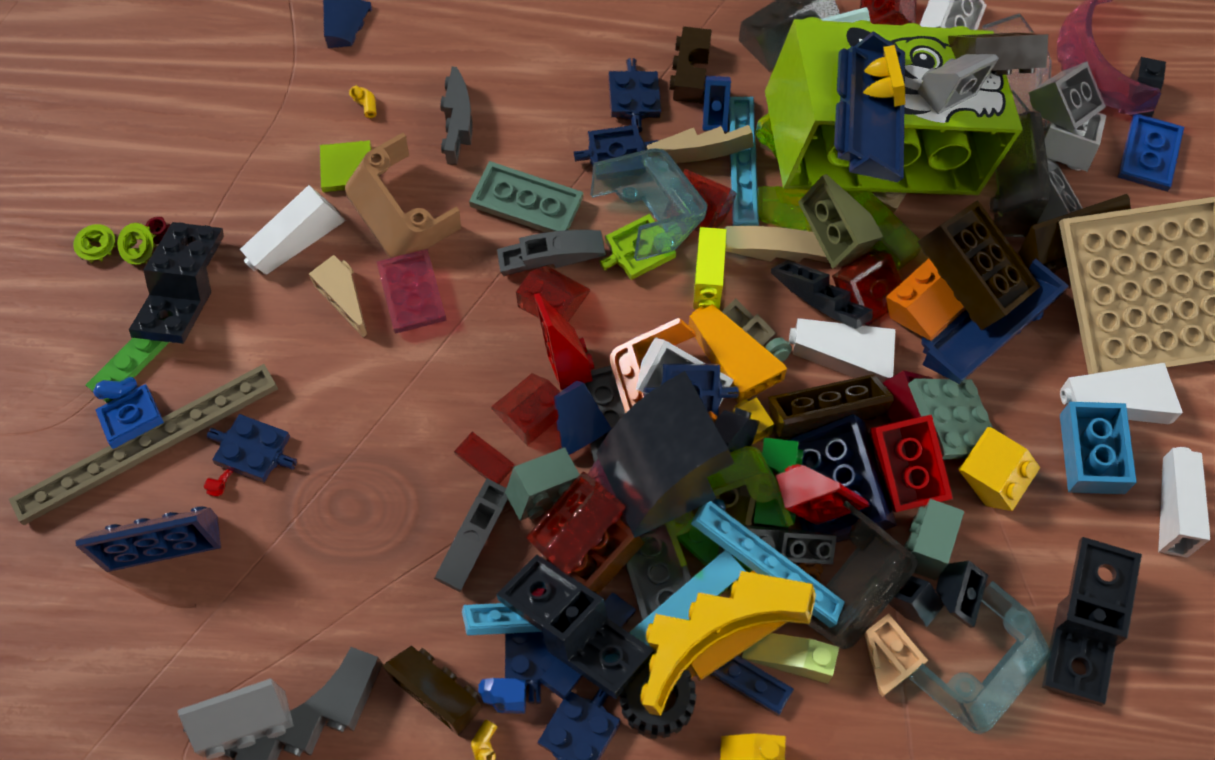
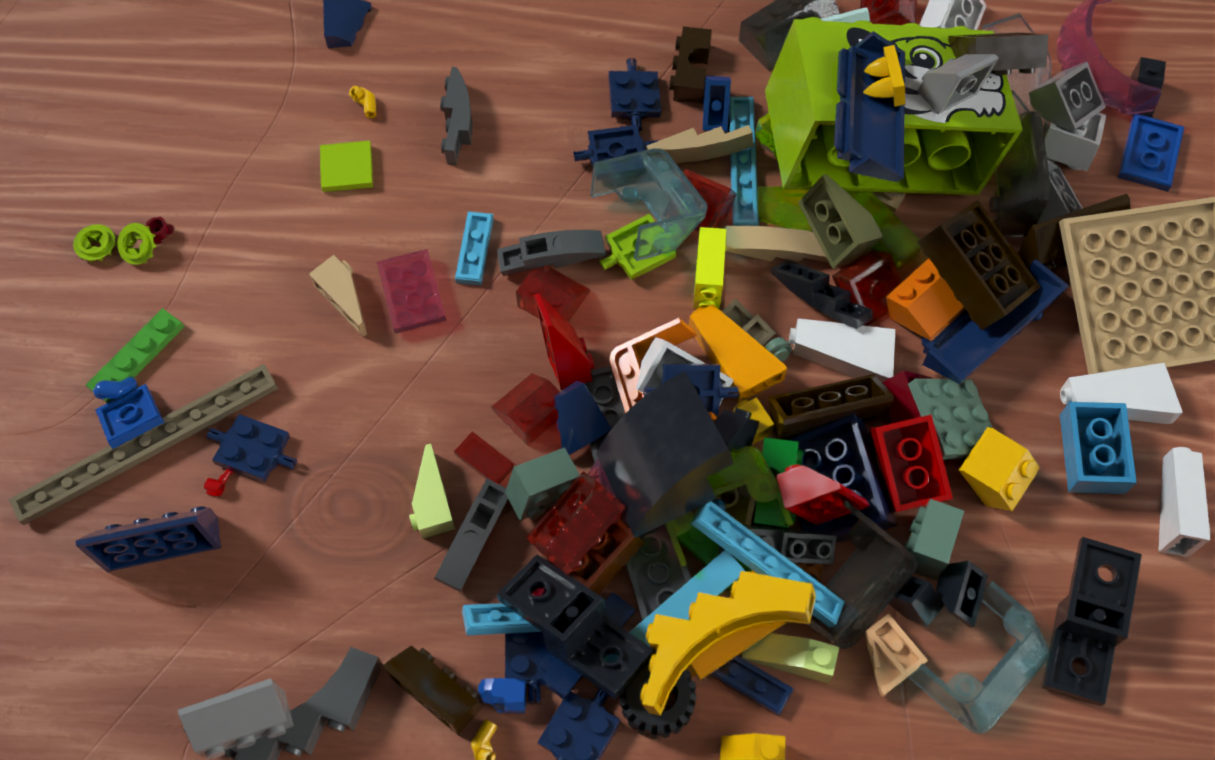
(177, 283): black bracket -> none
(291, 231): white slope -> none
(393, 229): medium nougat windscreen -> none
(429, 501): none -> yellowish green slope
(474, 248): none -> medium azure tile
(526, 199): sand green plate -> none

